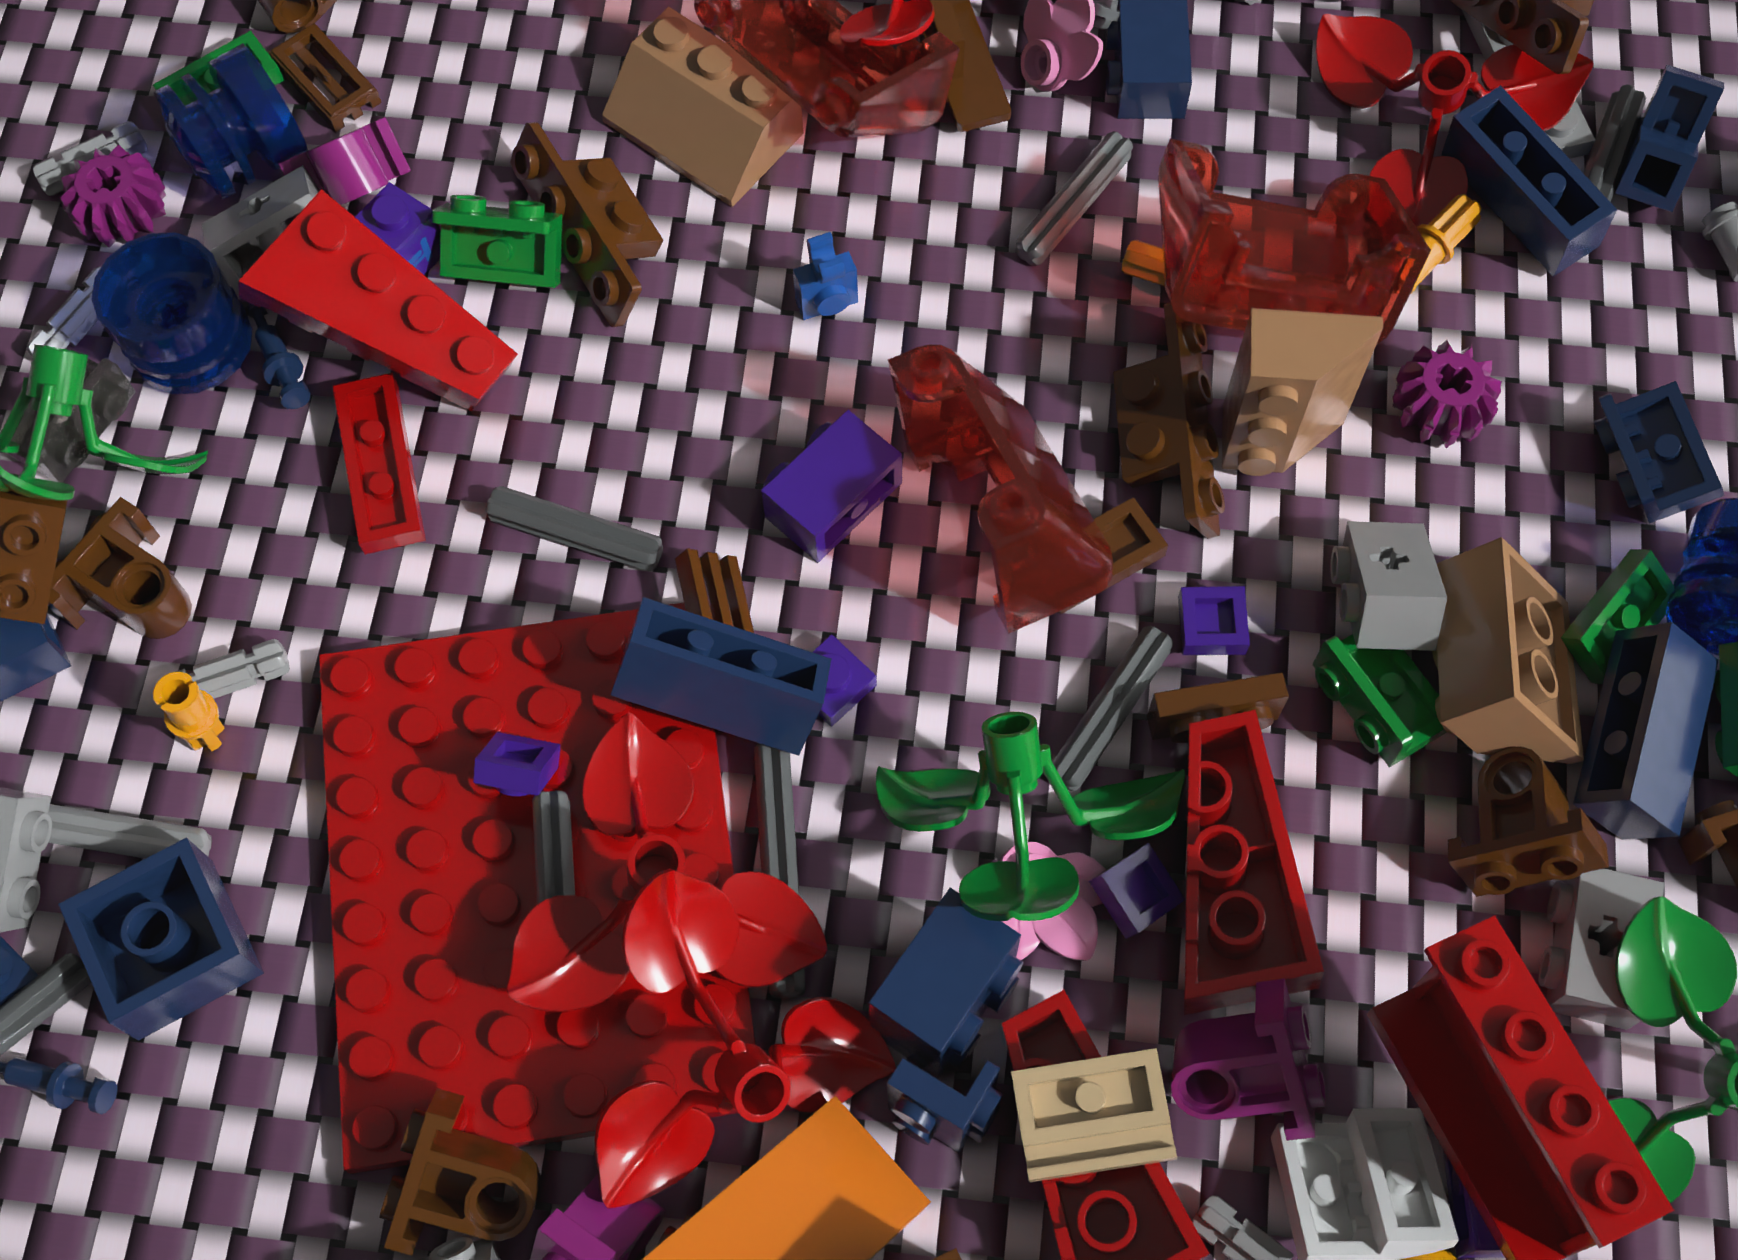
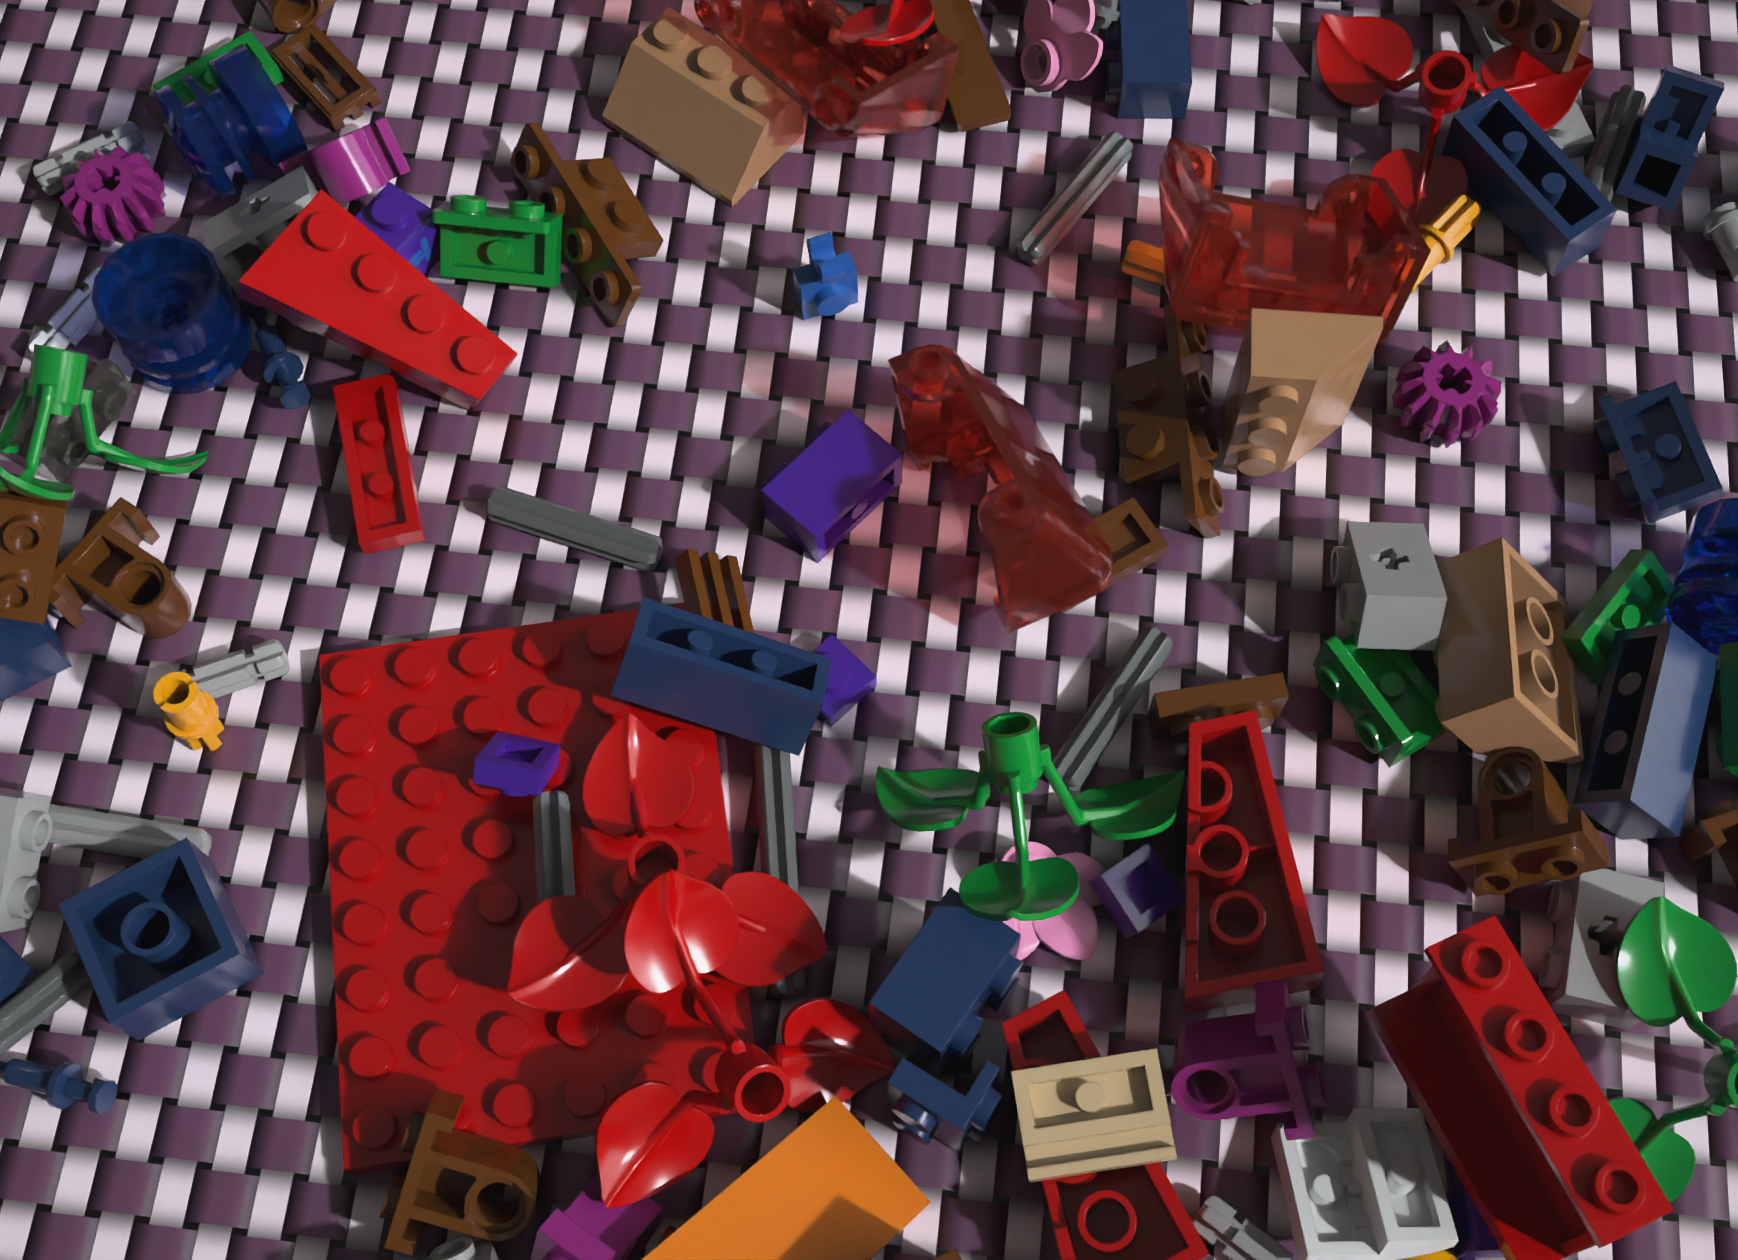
(1213, 620): dark purple plate -> none

